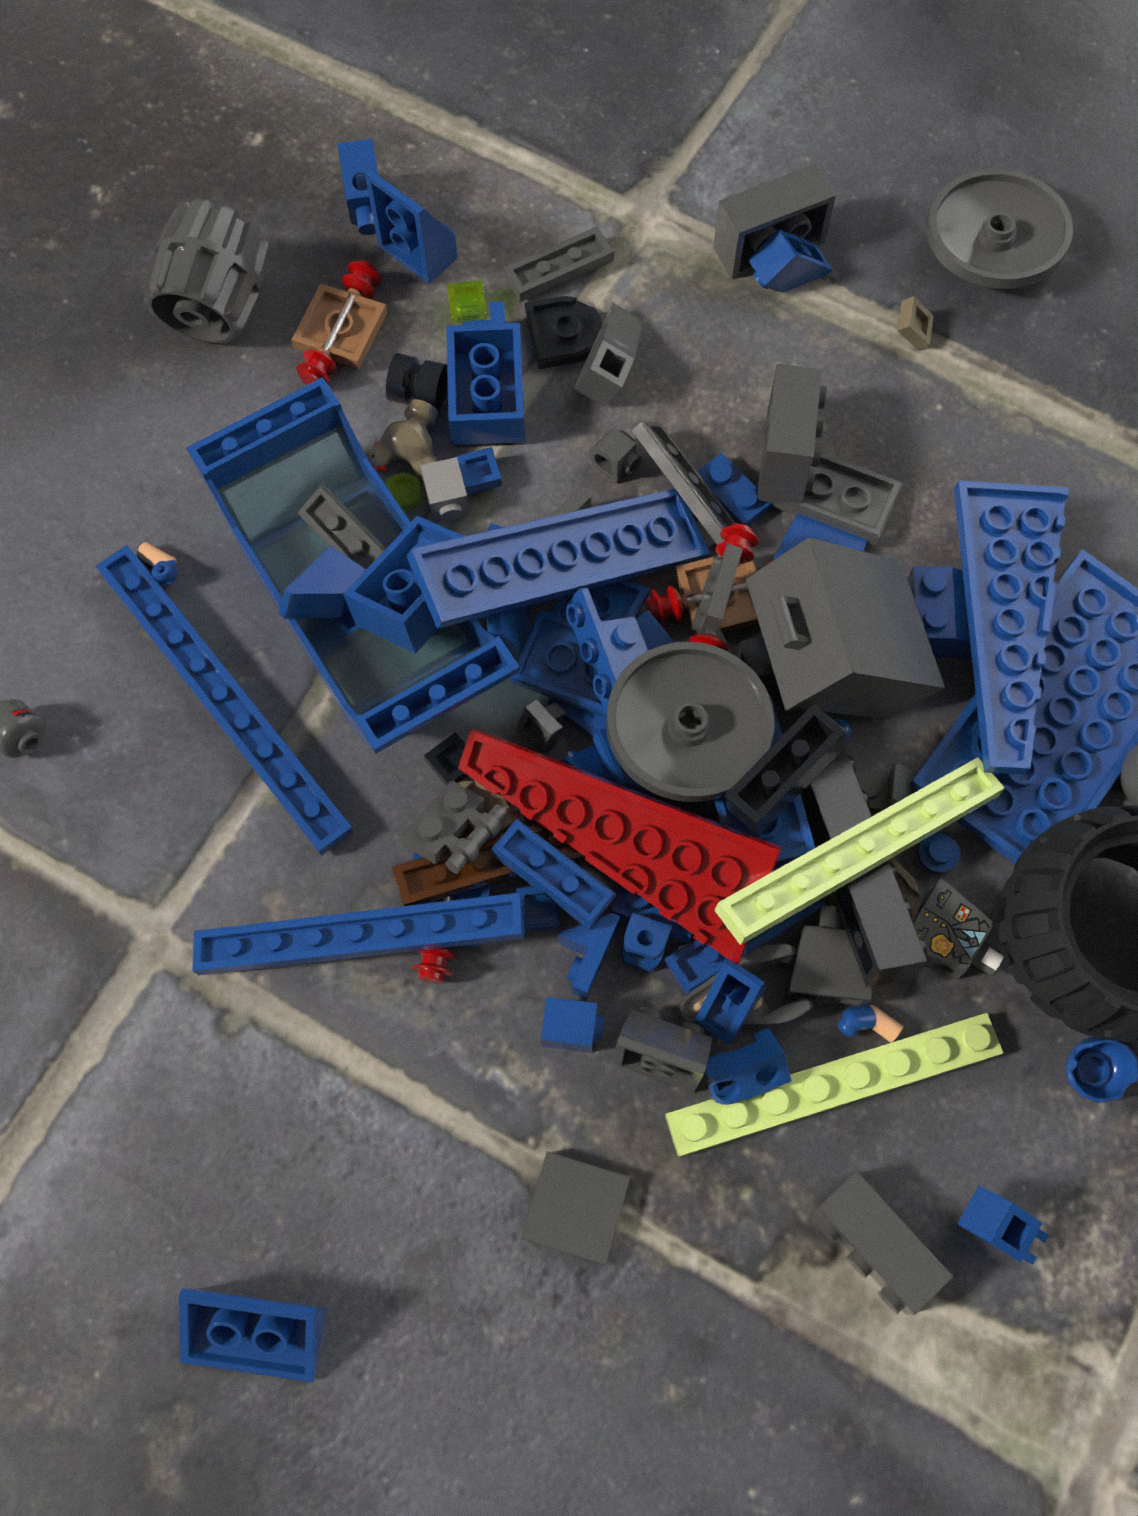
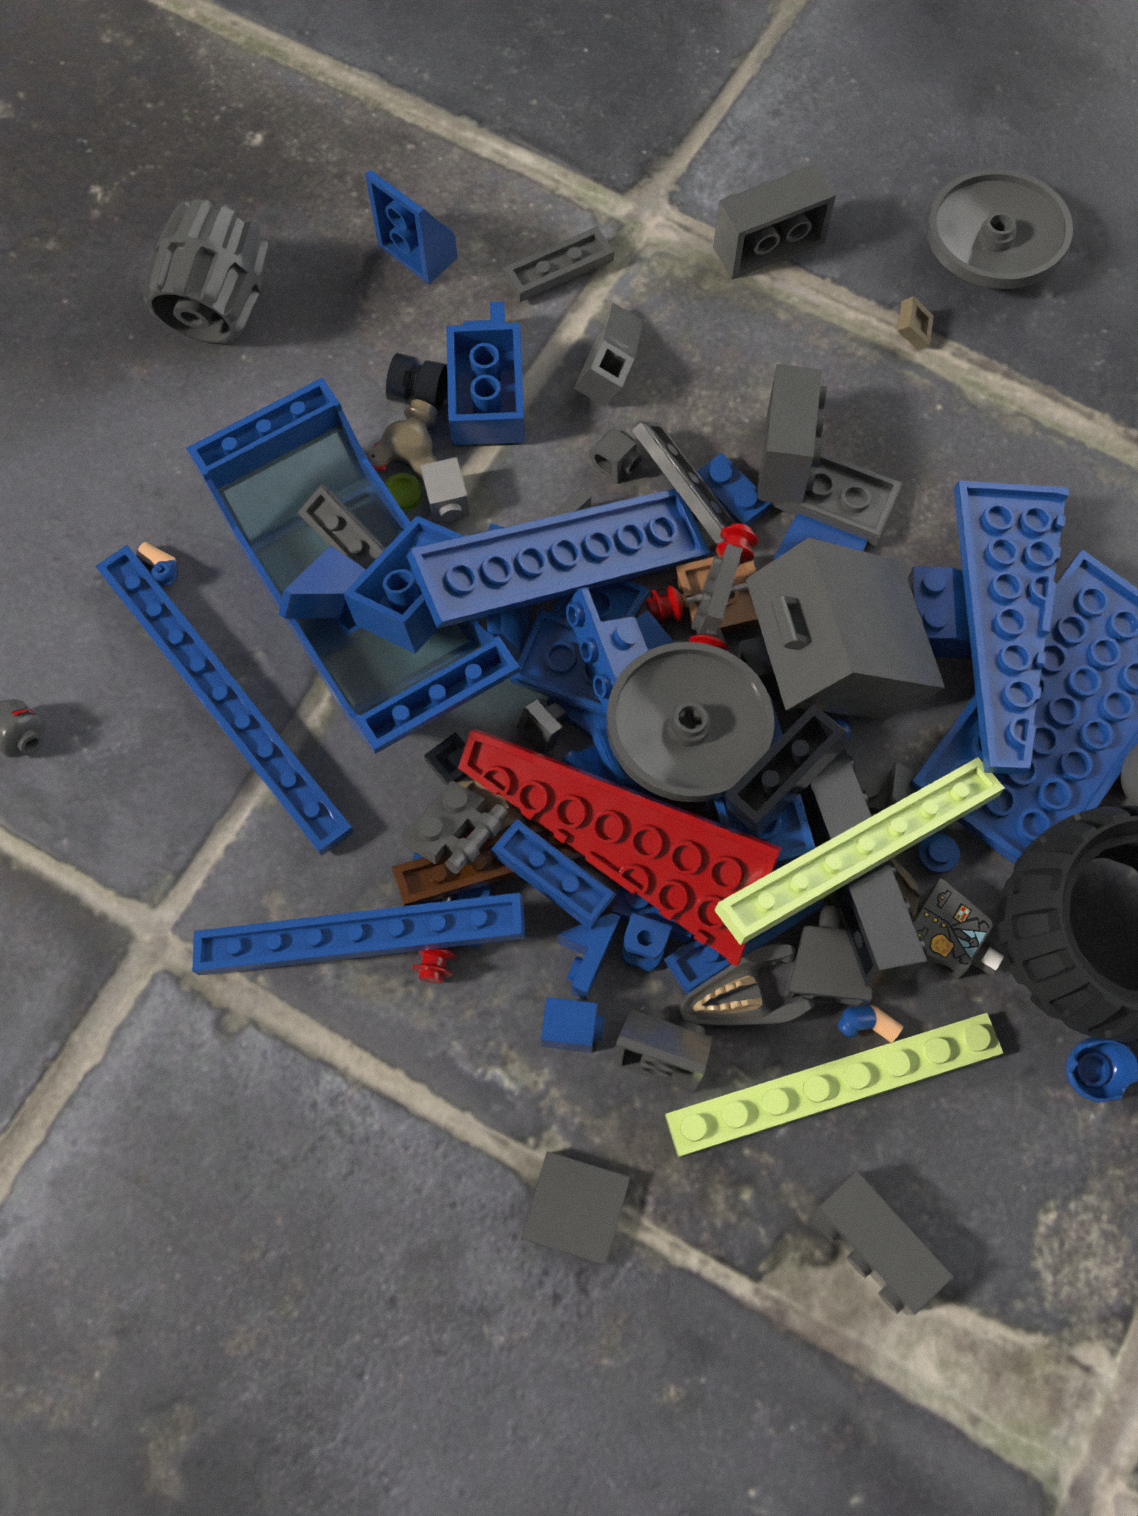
(250, 1334): blue slope -> none
(340, 324): medium nougat plate -> none
(357, 159): blue torso -> none
(466, 301): clear neon green plate -> none
(479, 470): blue plate -> none
(538, 910): blue tile -> none
(561, 330): black tile -> none
(729, 1001): blue slope -> none
(747, 1070): blue leg -> none
(788, 262): blue slope -> none
(1002, 1224): blue brick -> none

